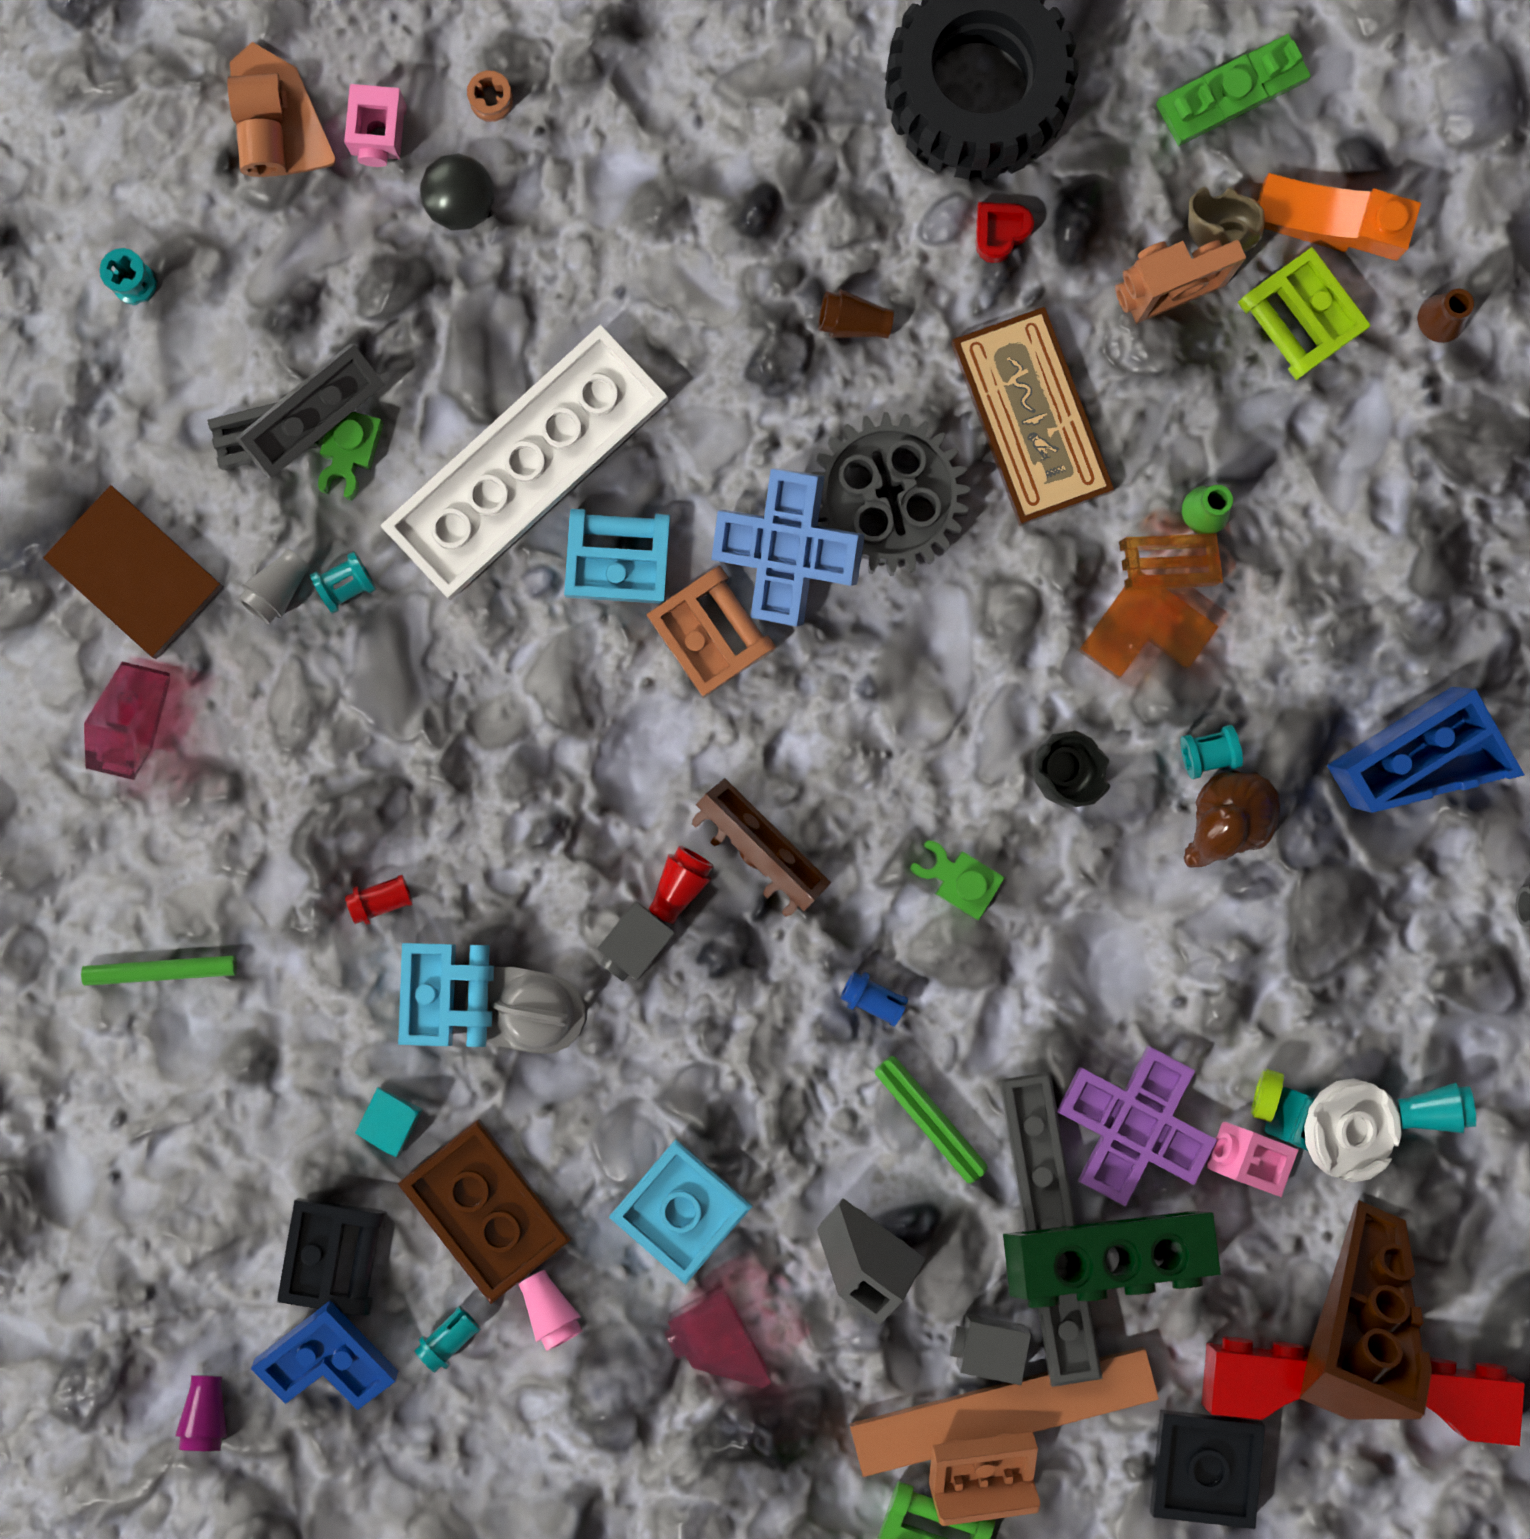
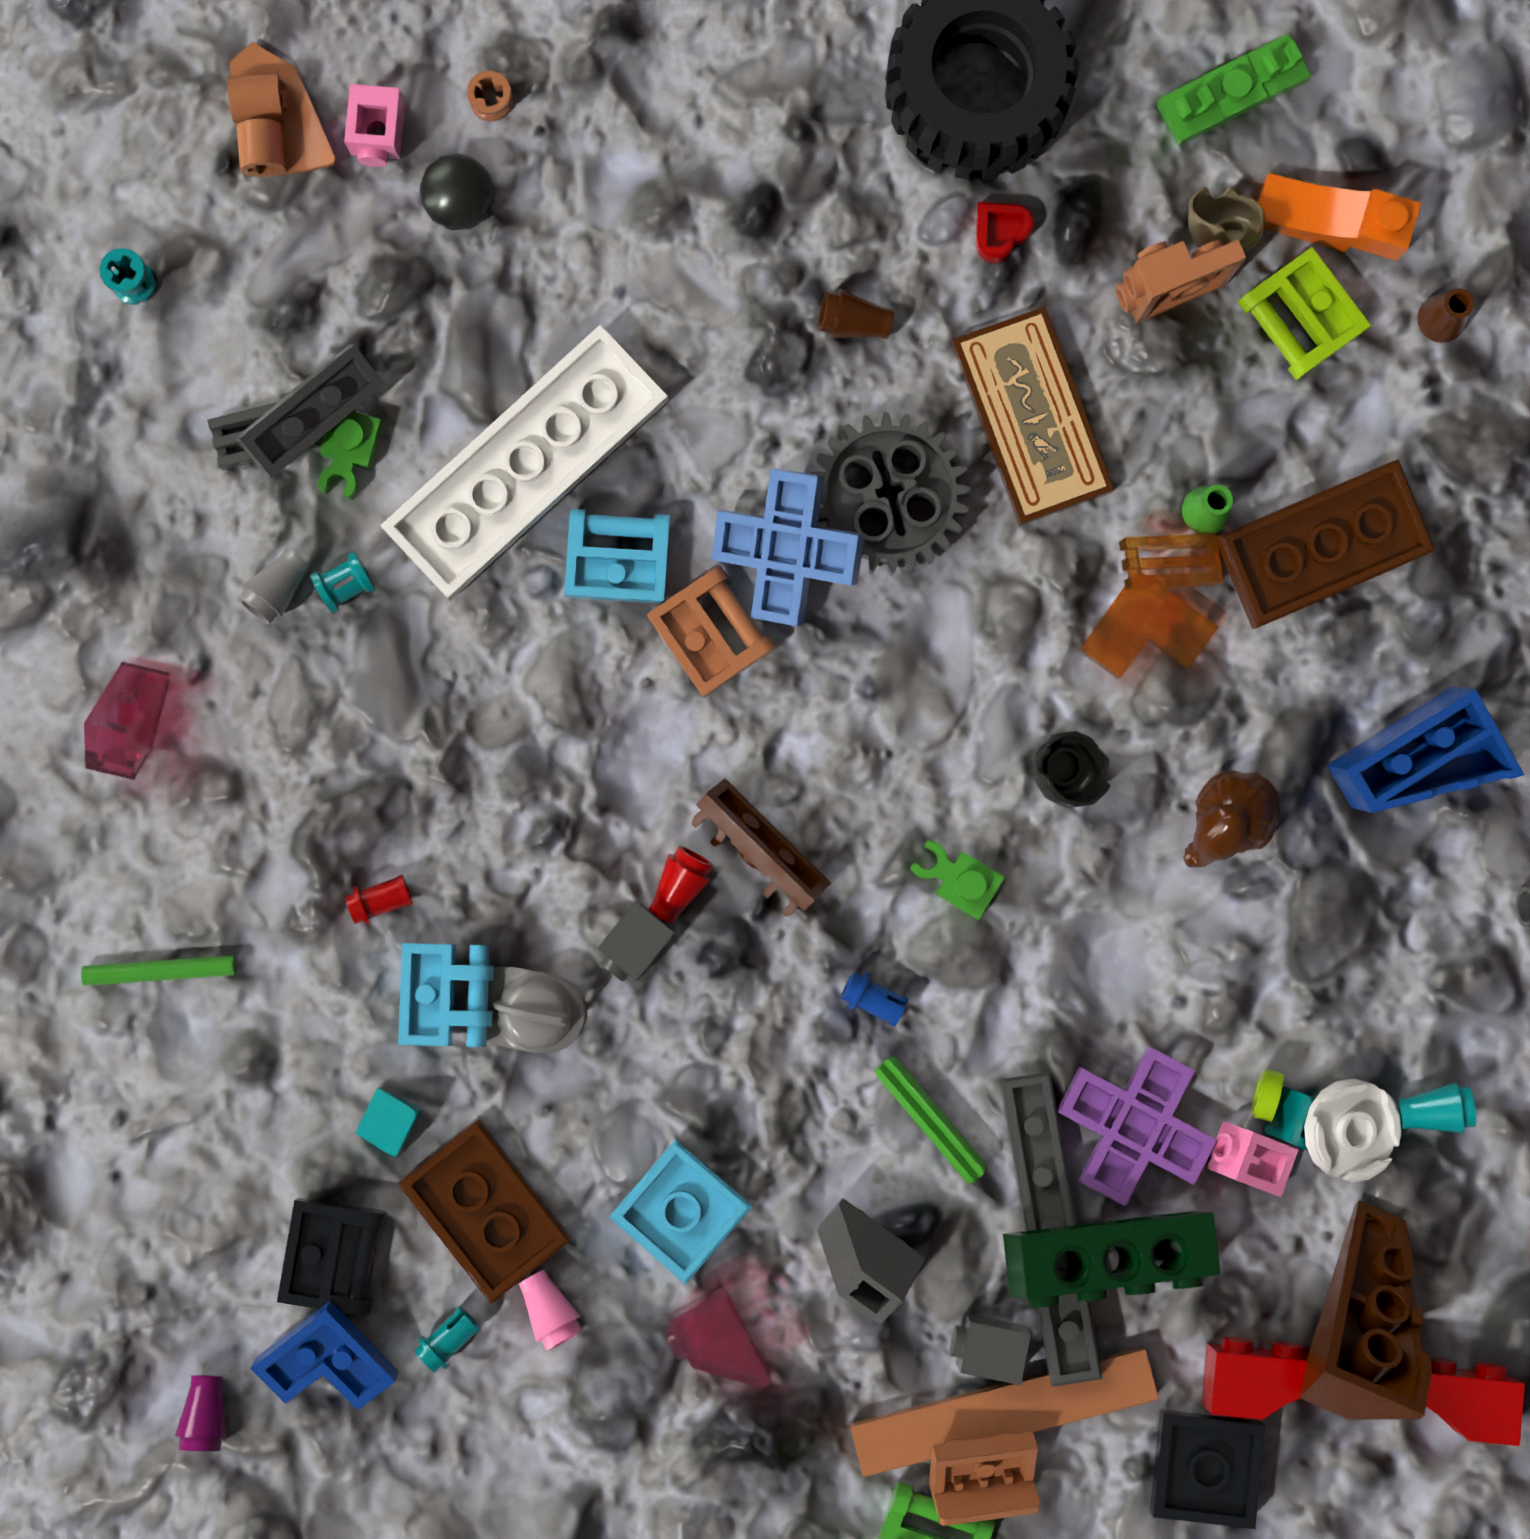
(133, 572): reddish brown tile -> none
(1211, 752): teal bush -> none
(1325, 544): none -> reddish brown tile

